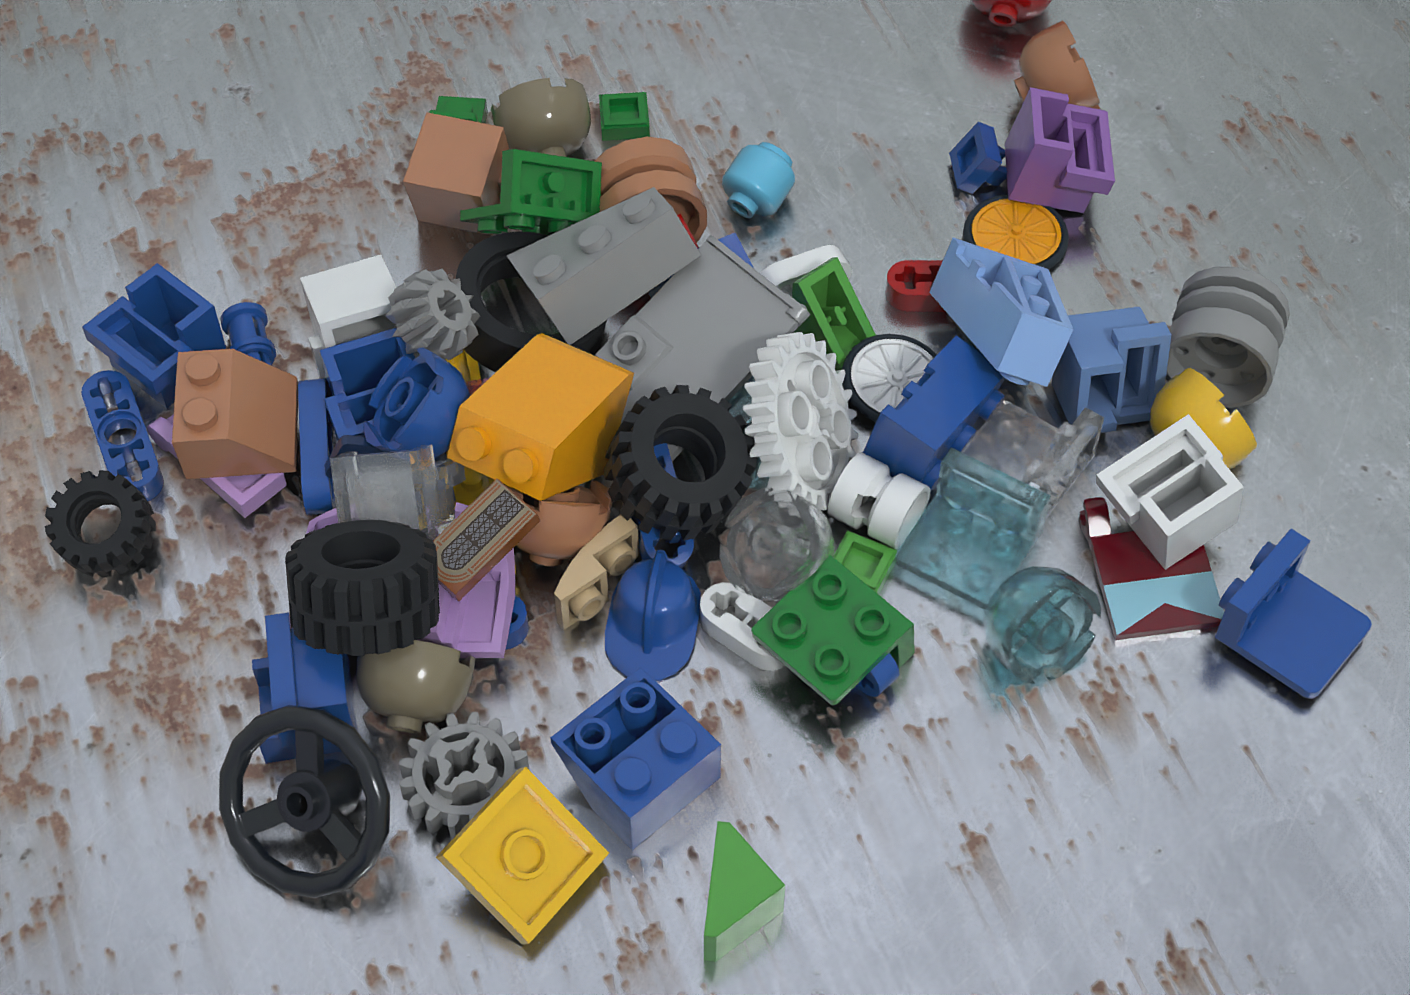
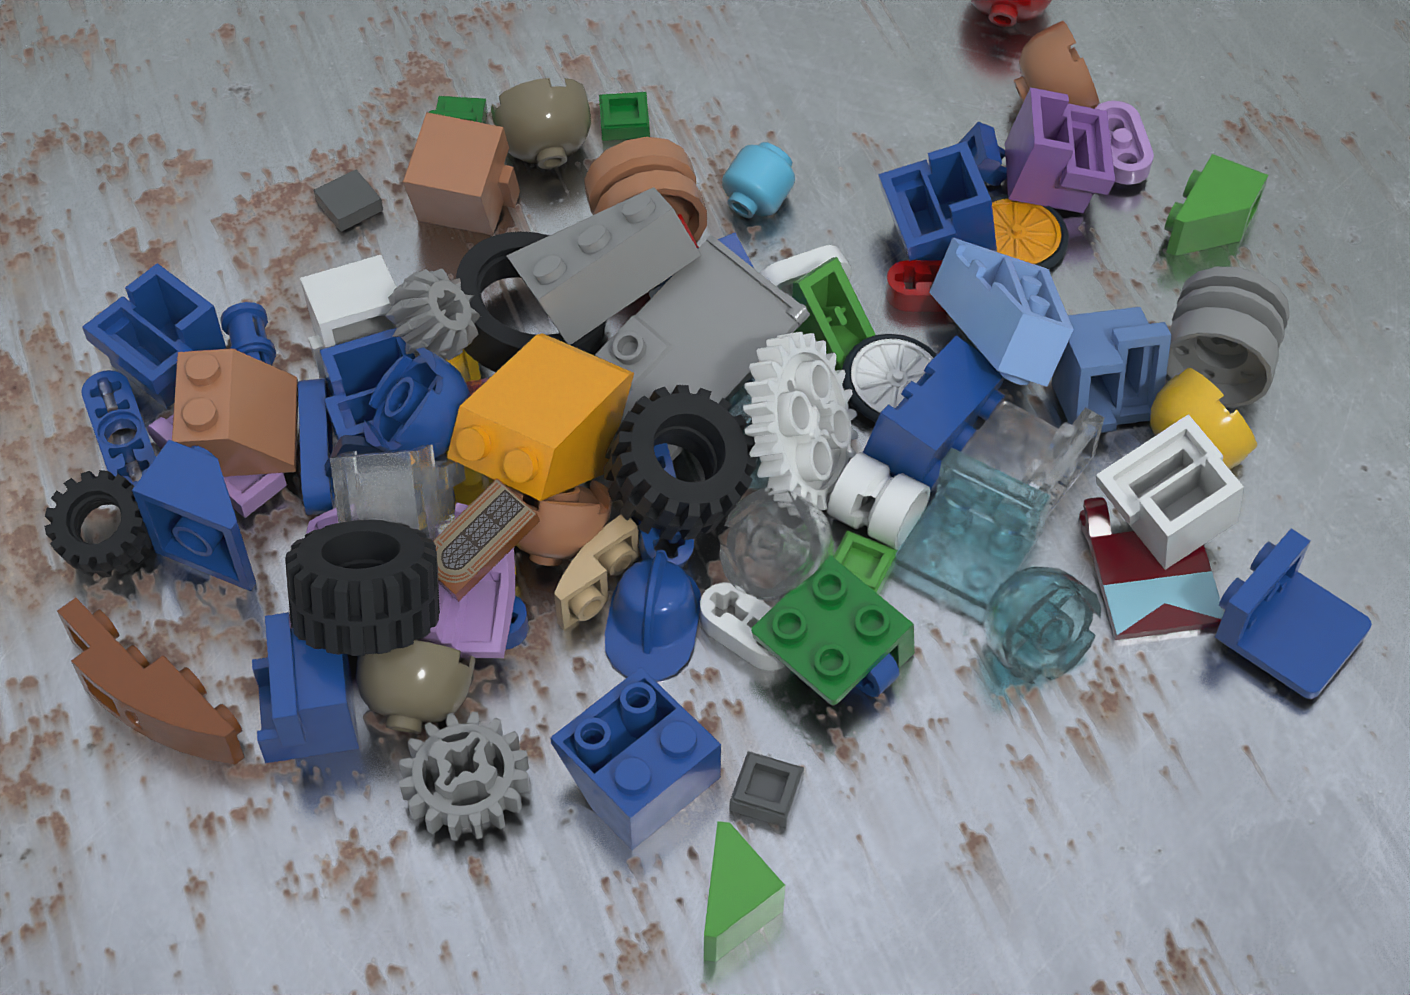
(147, 696): none -> dark orange slope
(192, 514): none -> blue slope
(308, 799): black piece -> none
(348, 200): none -> dark grey tile
(523, 855): yellow plate -> none
(540, 194): green bracket -> none
(766, 789): none -> dark grey tile
(939, 203): none -> blue plate
(1129, 143): none -> lavender plate
(1216, 206): none -> bright green slope

